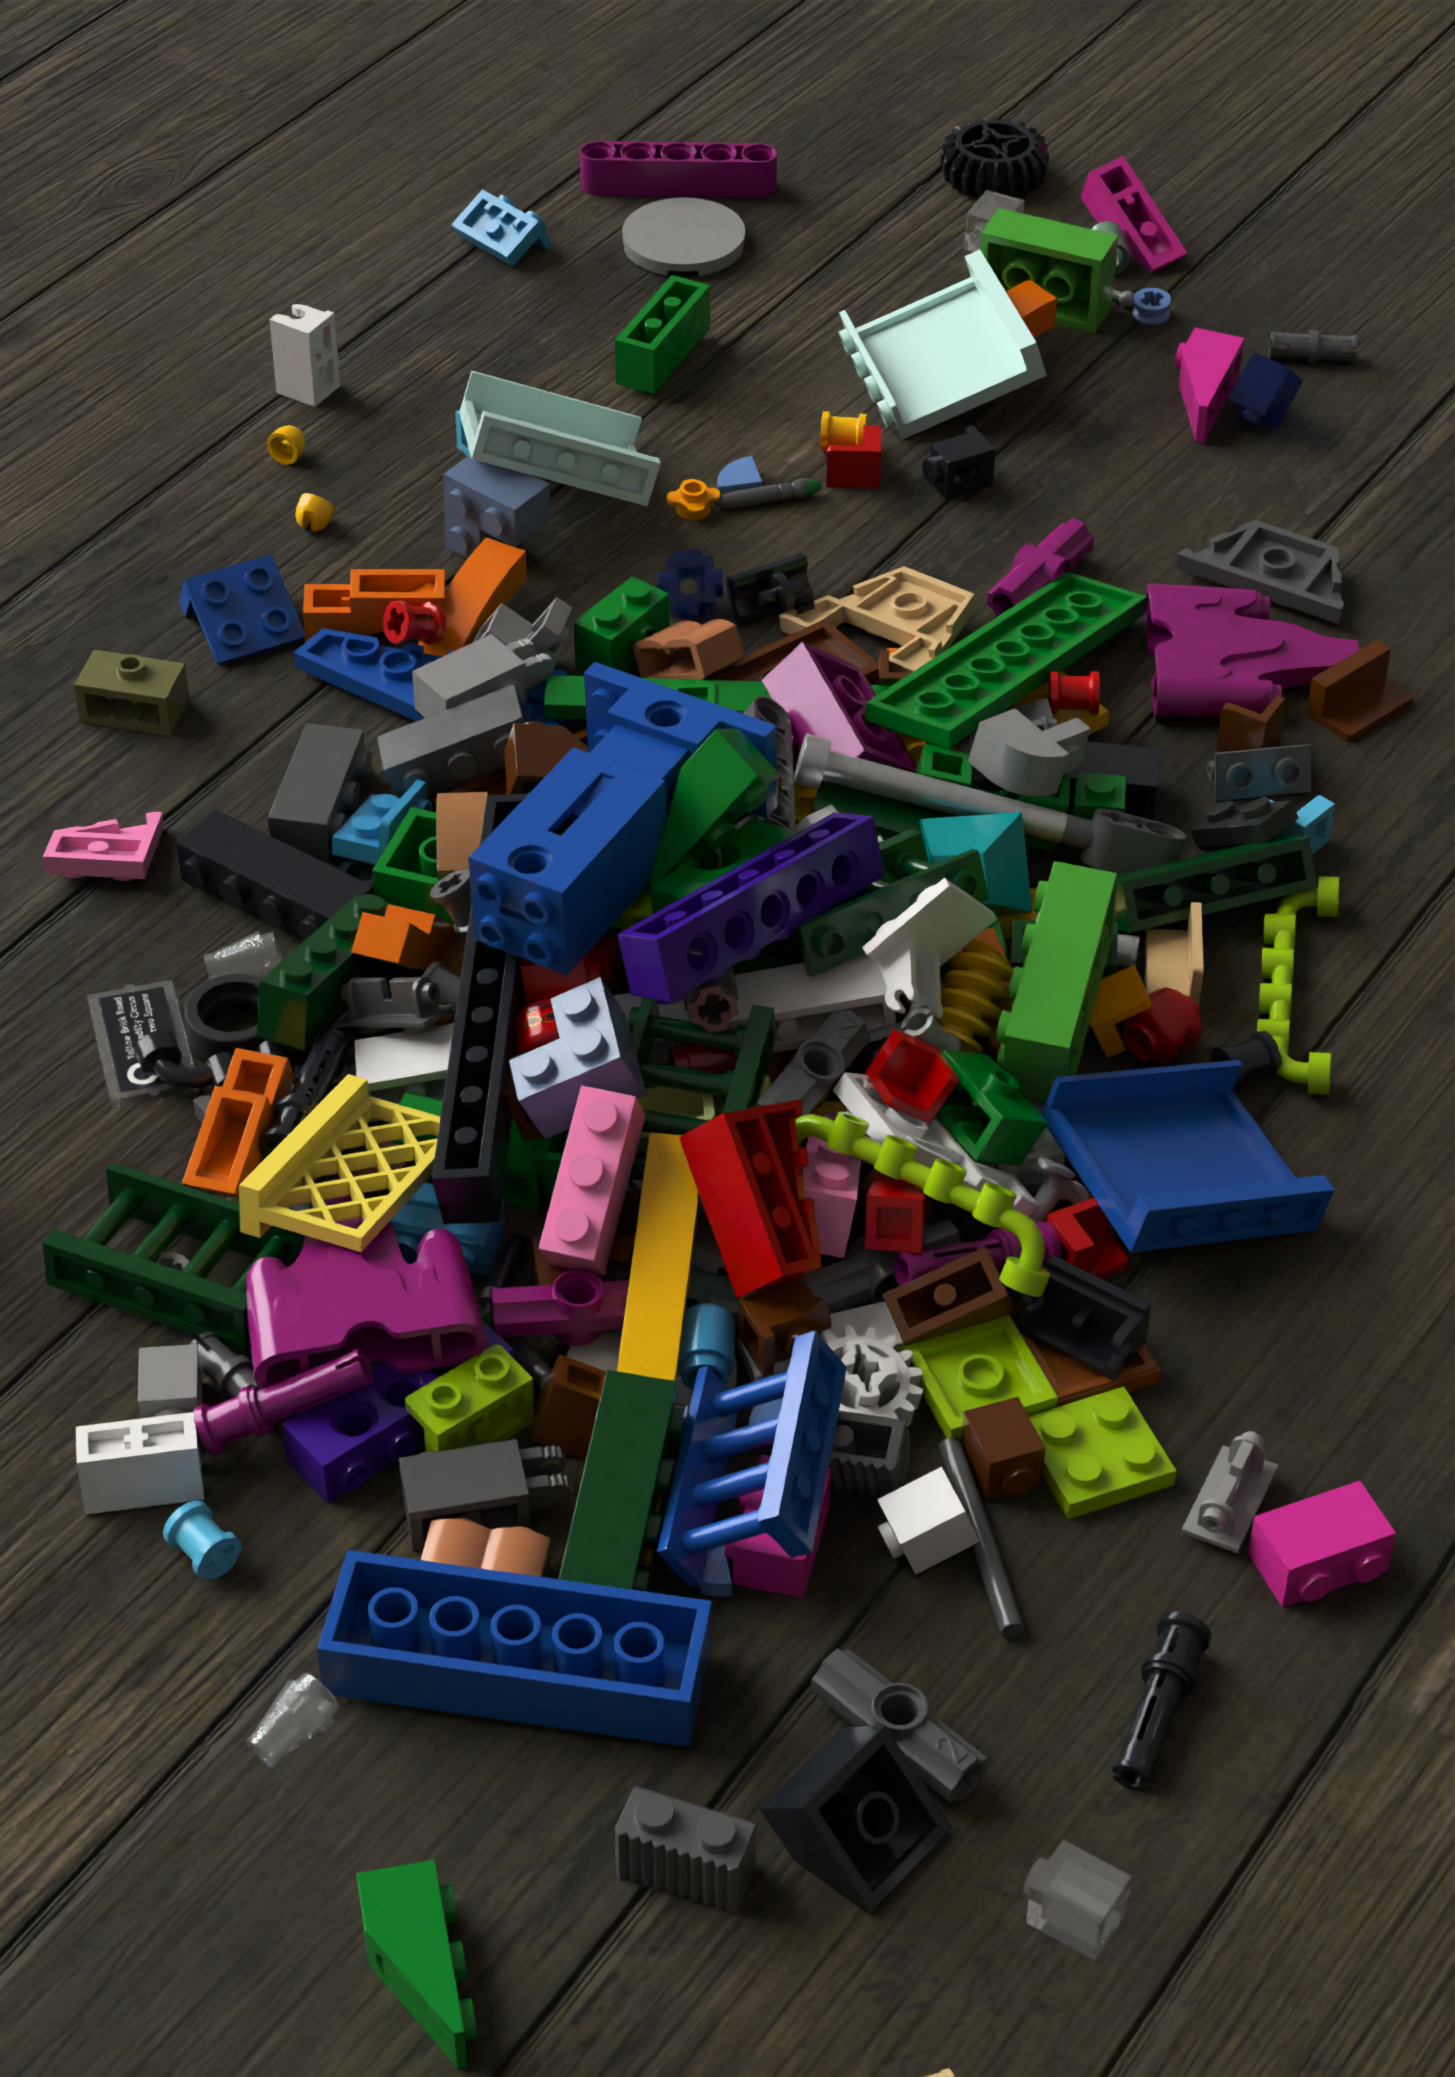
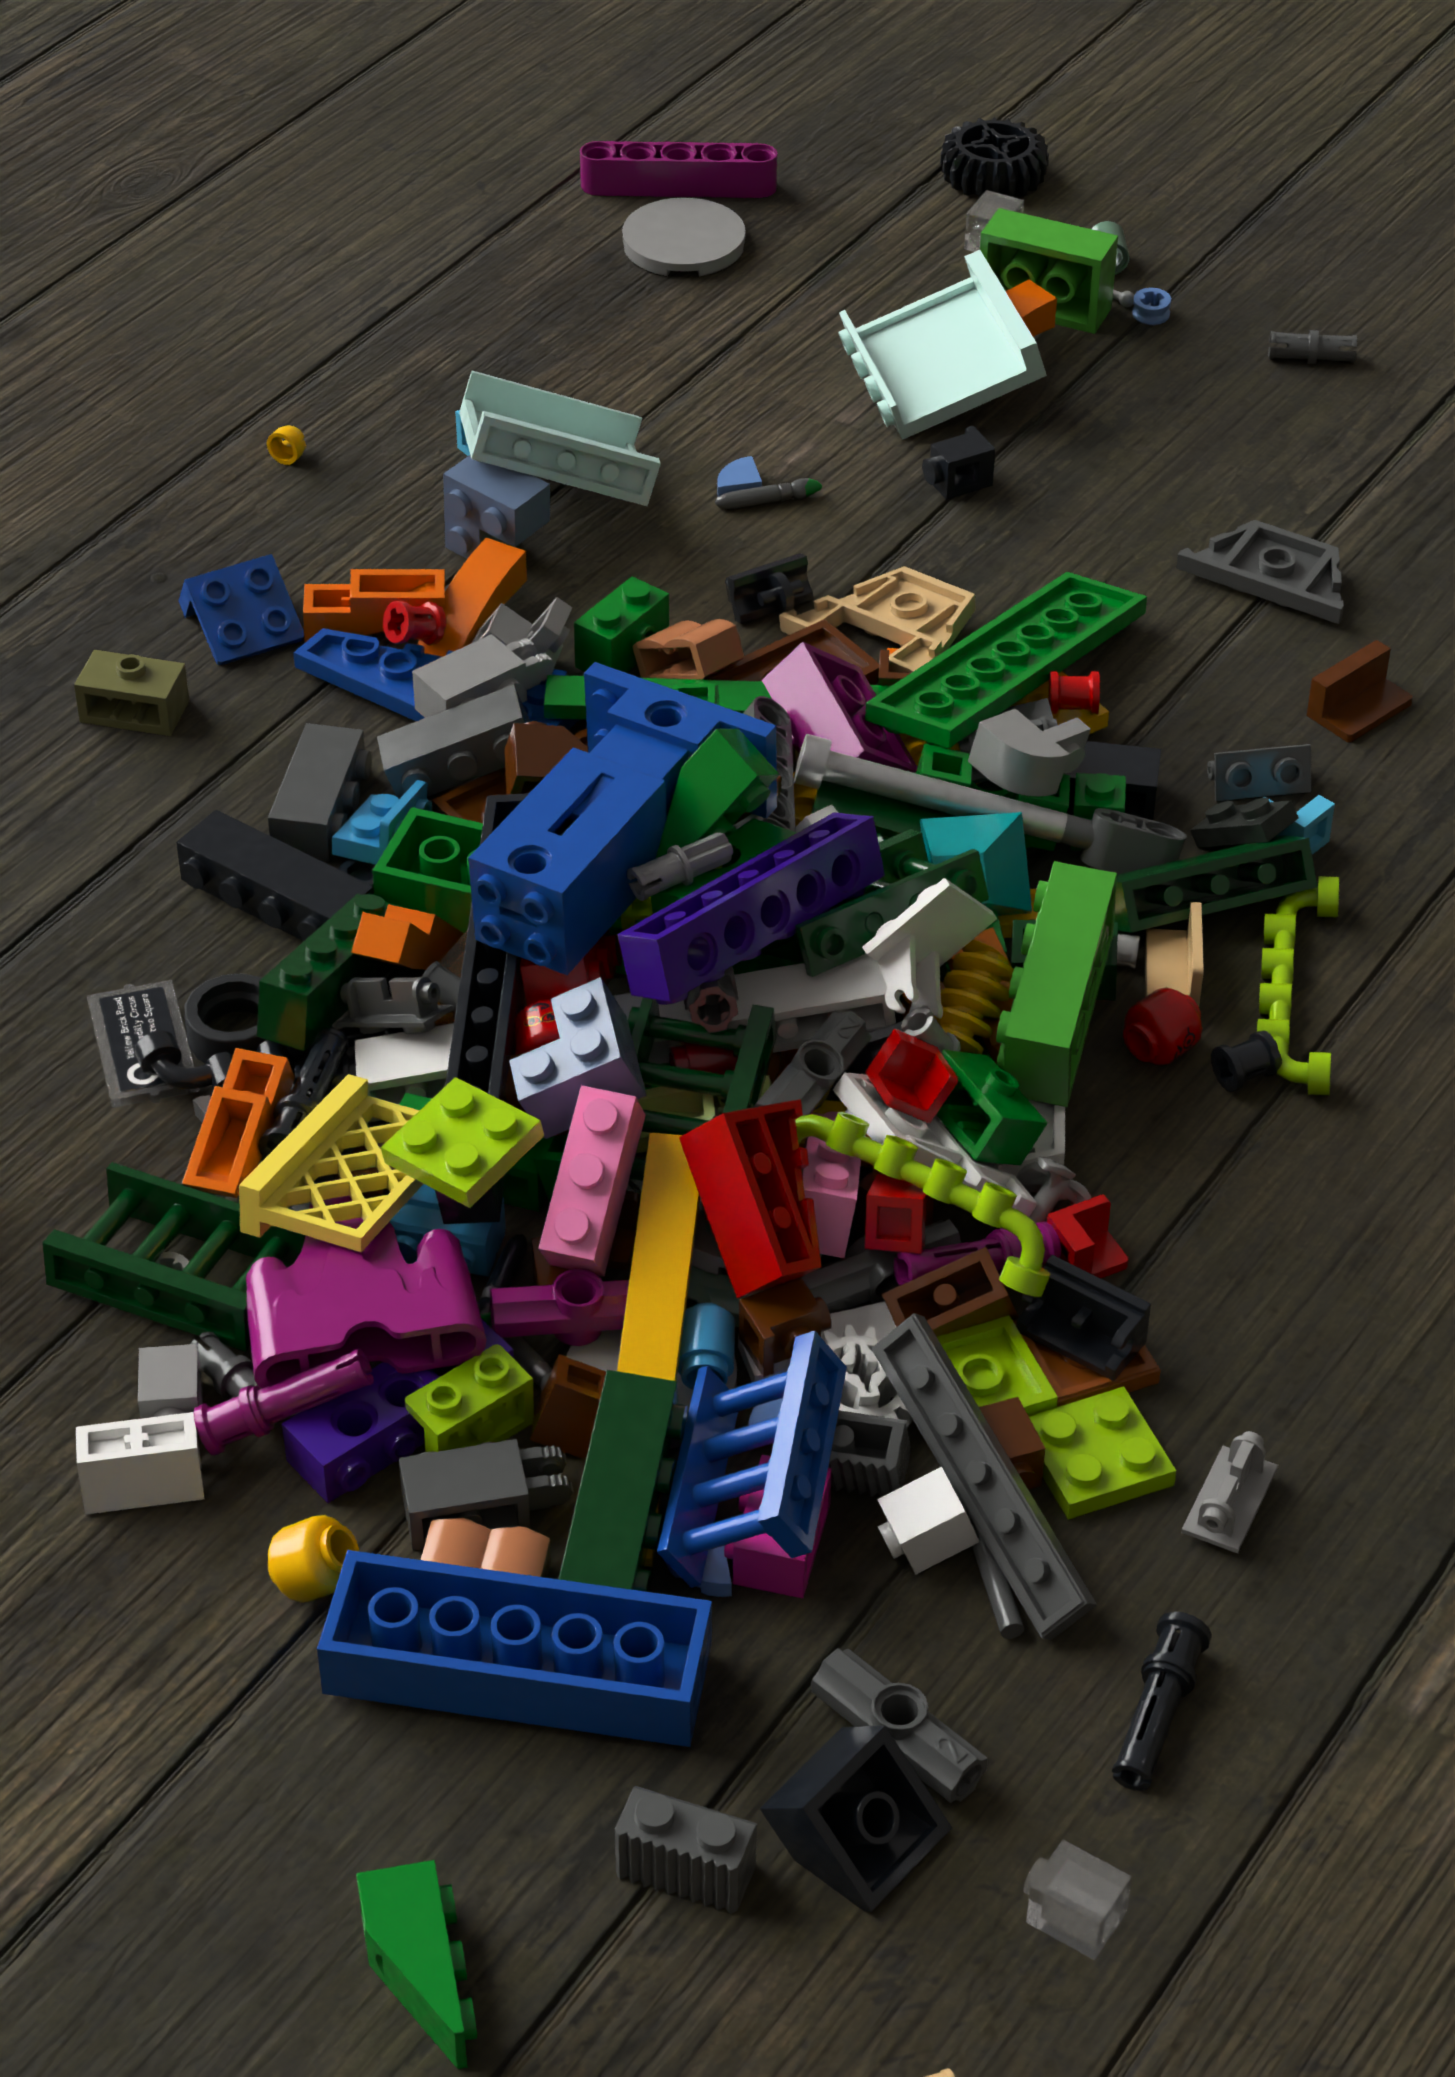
(104, 849): bright pink wing -> none
(202, 1540): medium azure bush -> none
(250, 955): clear cone -> none
(294, 1717): clear cone -> none
(305, 354): white hinge -> none
(309, 1557): none -> yellow head
(315, 511): yellow hinge -> none
(456, 897): dark grey bush -> none
(458, 829): medium nougat slope -> none
(462, 1142): none -> lime plate
(500, 227): dark azure bracket -> none
(662, 334): green brick -> none
(679, 865): none -> light grey axle
(693, 499): light orange plate -> none
(694, 567): clear blue brick -> none
(841, 430): yellow bush -> none
(856, 464): red panel -> none
(984, 1478): none -> dark grey tile
(1041, 564): magenta piece -> none
(1118, 999): light orange panel -> none
(1119, 197): dark pink slope -> none
(1179, 1157): blue panel -> none
(1208, 374): dark pink slope -> none
(1224, 649): magenta rock -> none
(1248, 729): reddish brown panel -> none
(1265, 391): clear blue brick -> none
(1321, 1544): dark pink brick -> none

